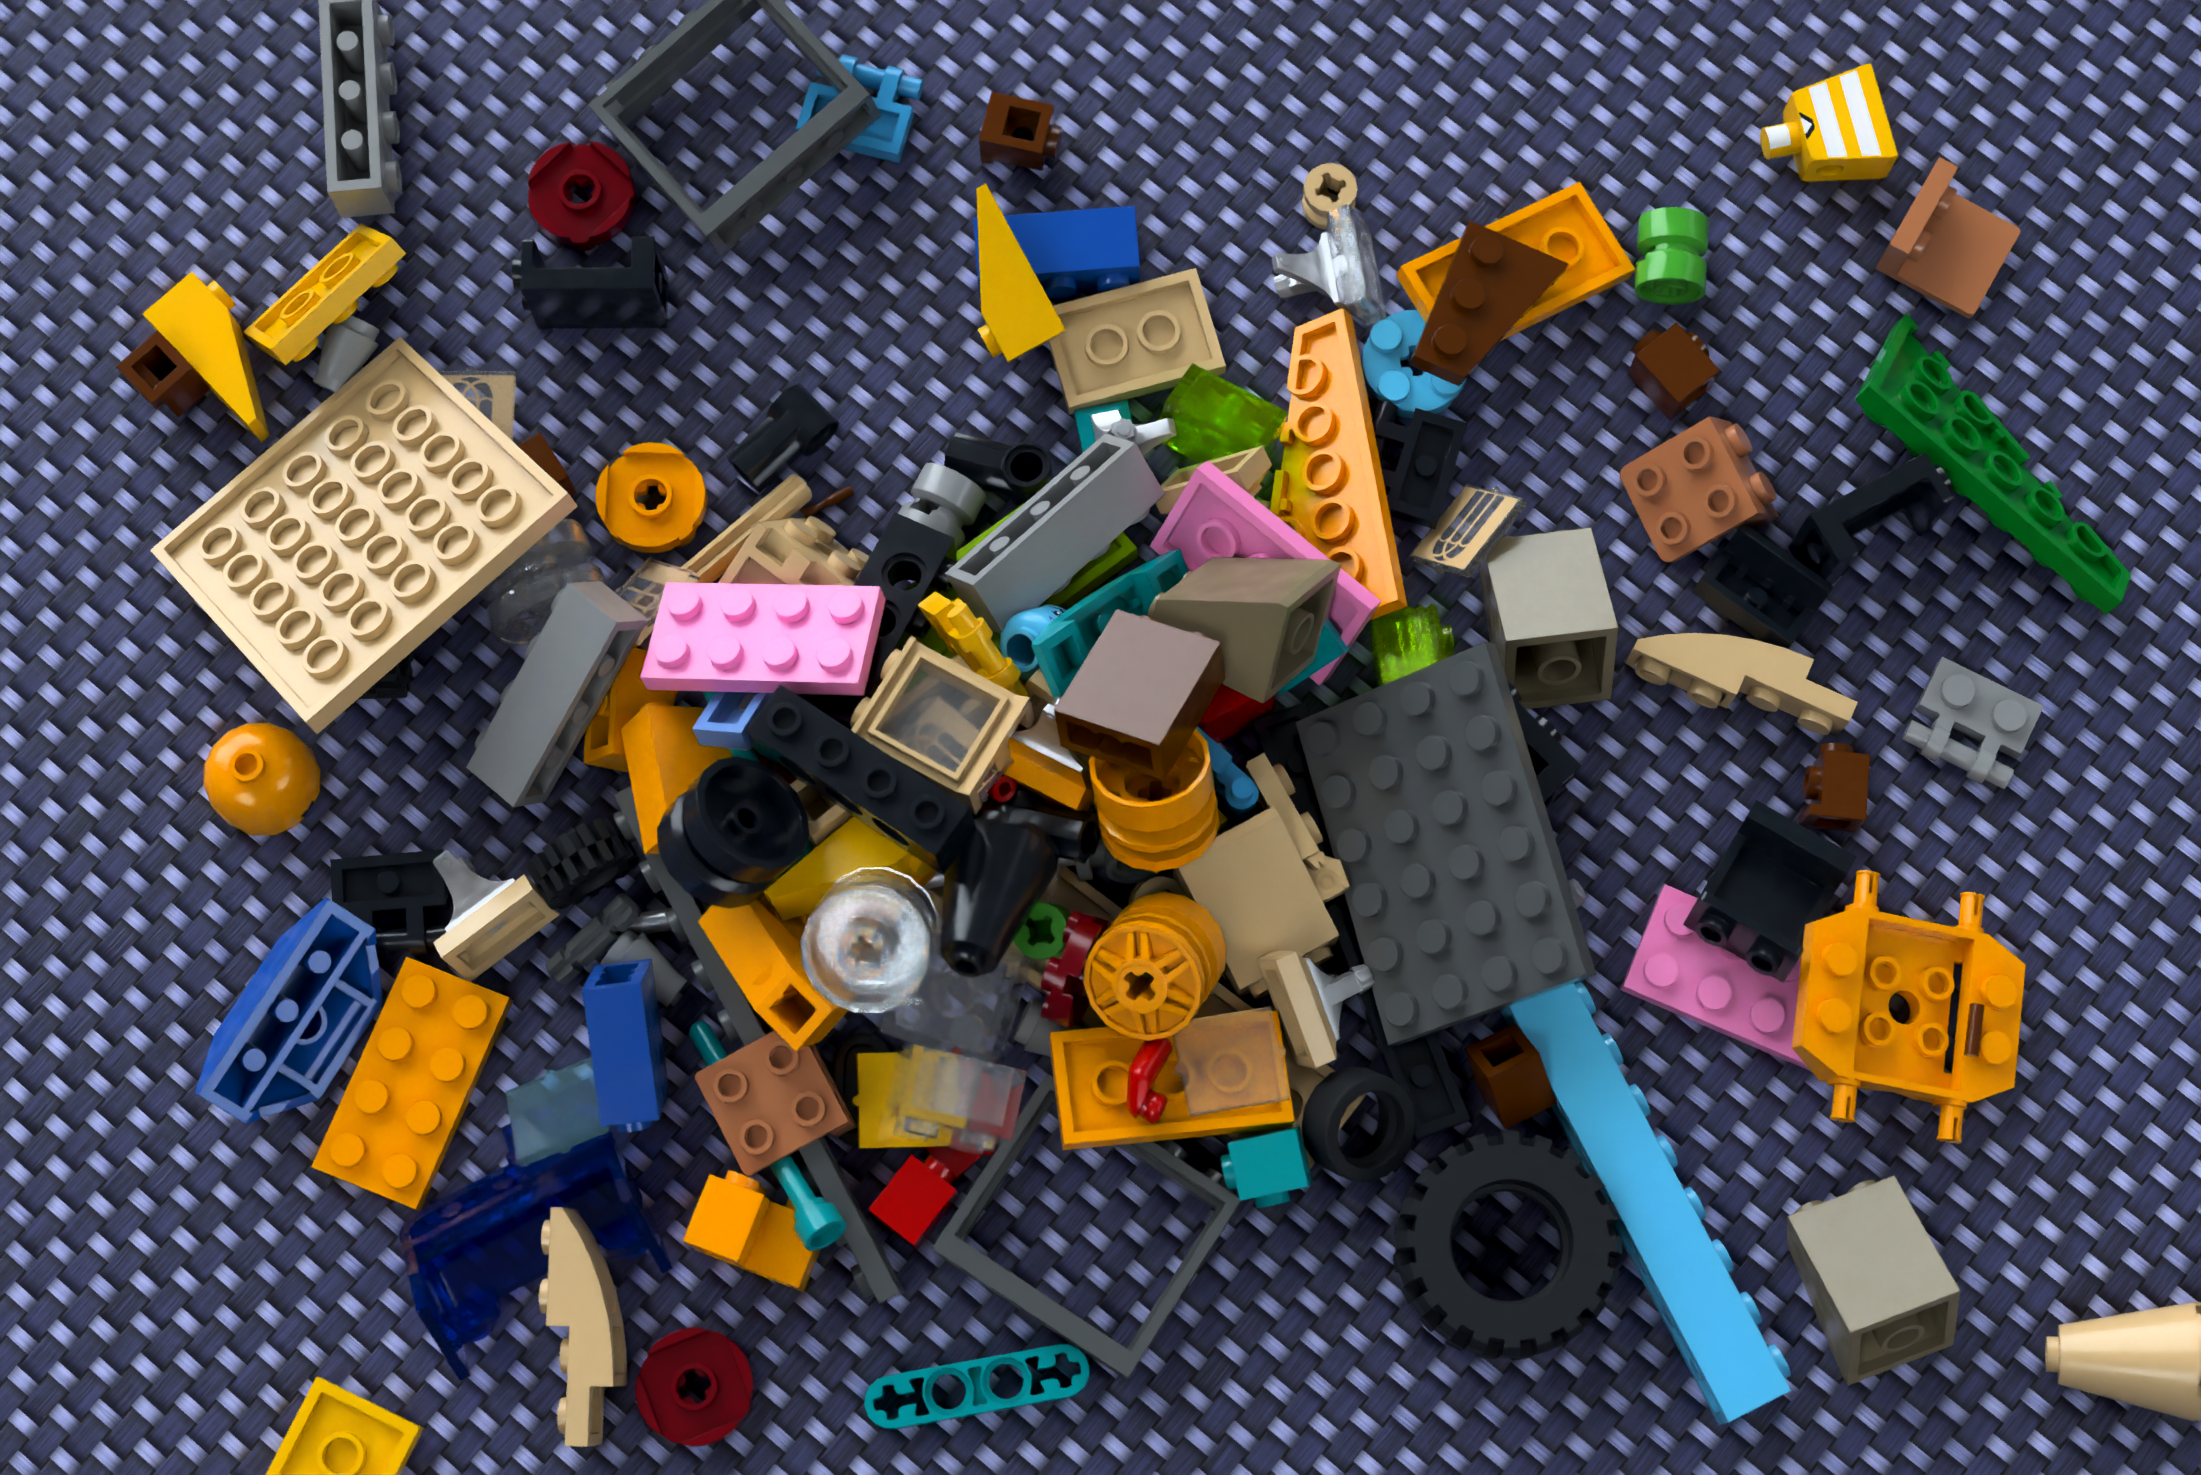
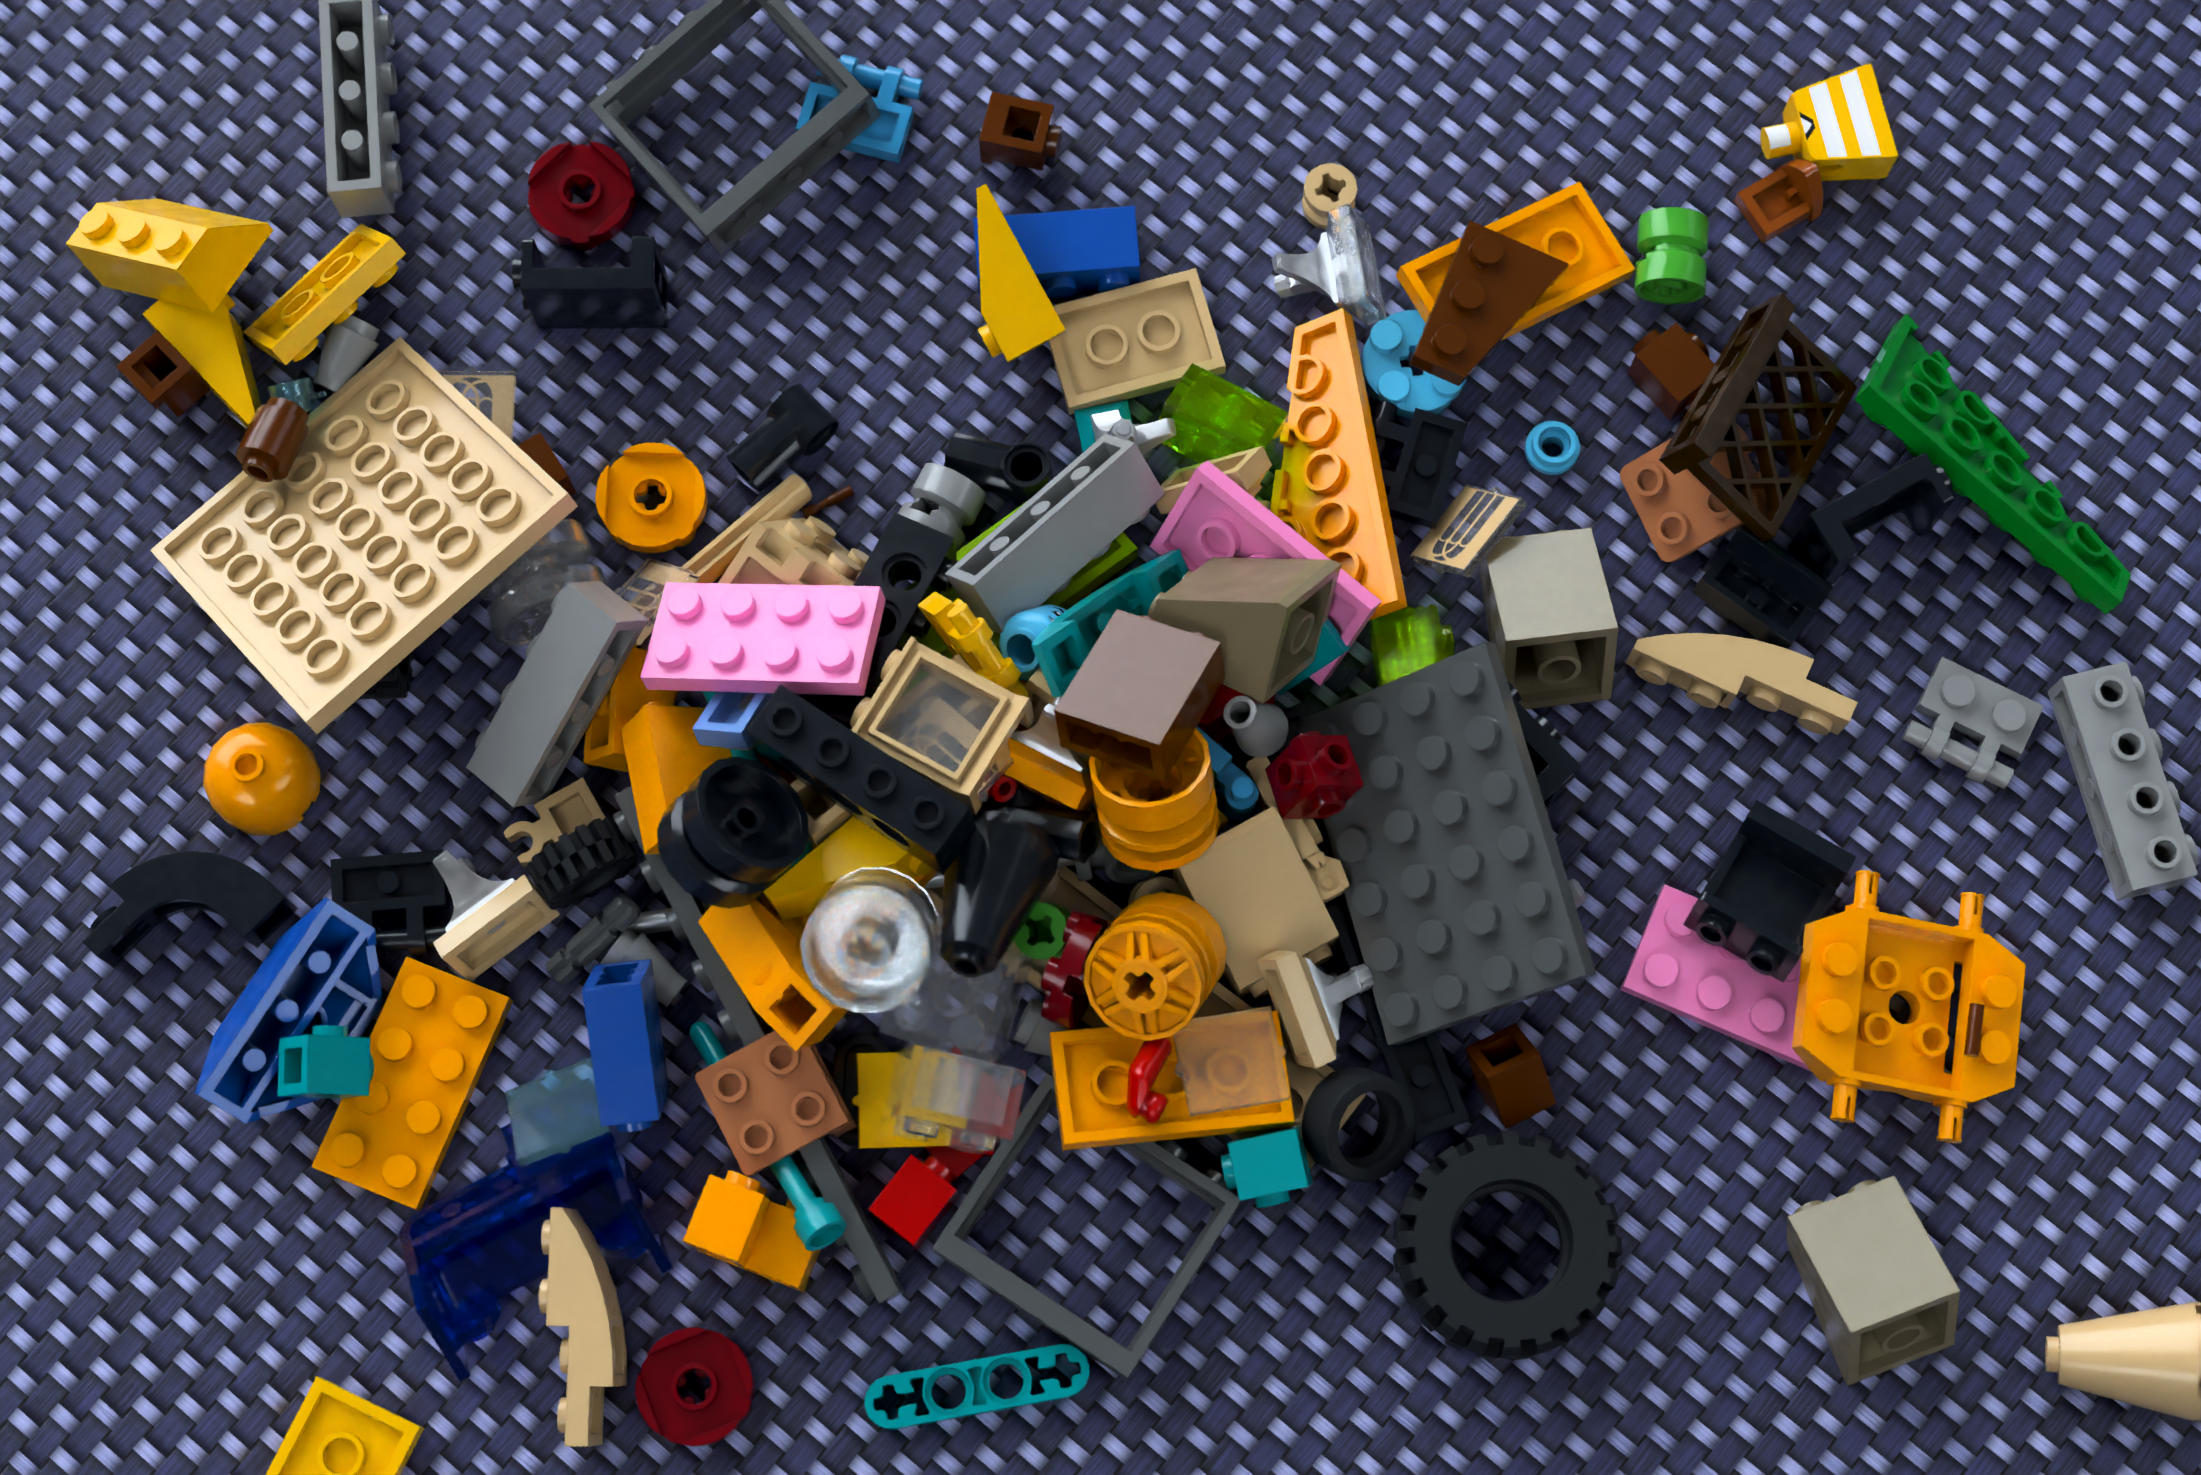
(167, 249): none -> yellow slope
(183, 884): none -> black arch
(273, 440): none -> reddish brown brick
(297, 391): none -> clear light blue plate
(325, 1064): none -> teal brick
(558, 815): none -> tan plate
(1256, 726): none -> light grey cone
(1314, 776): none -> dark red brick
(1556, 433): none -> medium azure plate
(1655, 1214): medium azure brick -> none
(1732, 381): none -> dark brown fence
(1782, 199): none -> dark orange tile
(1836, 789): reddish brown brick -> none
(1948, 245): nougat bracket -> none
(2123, 781): none -> light grey brick

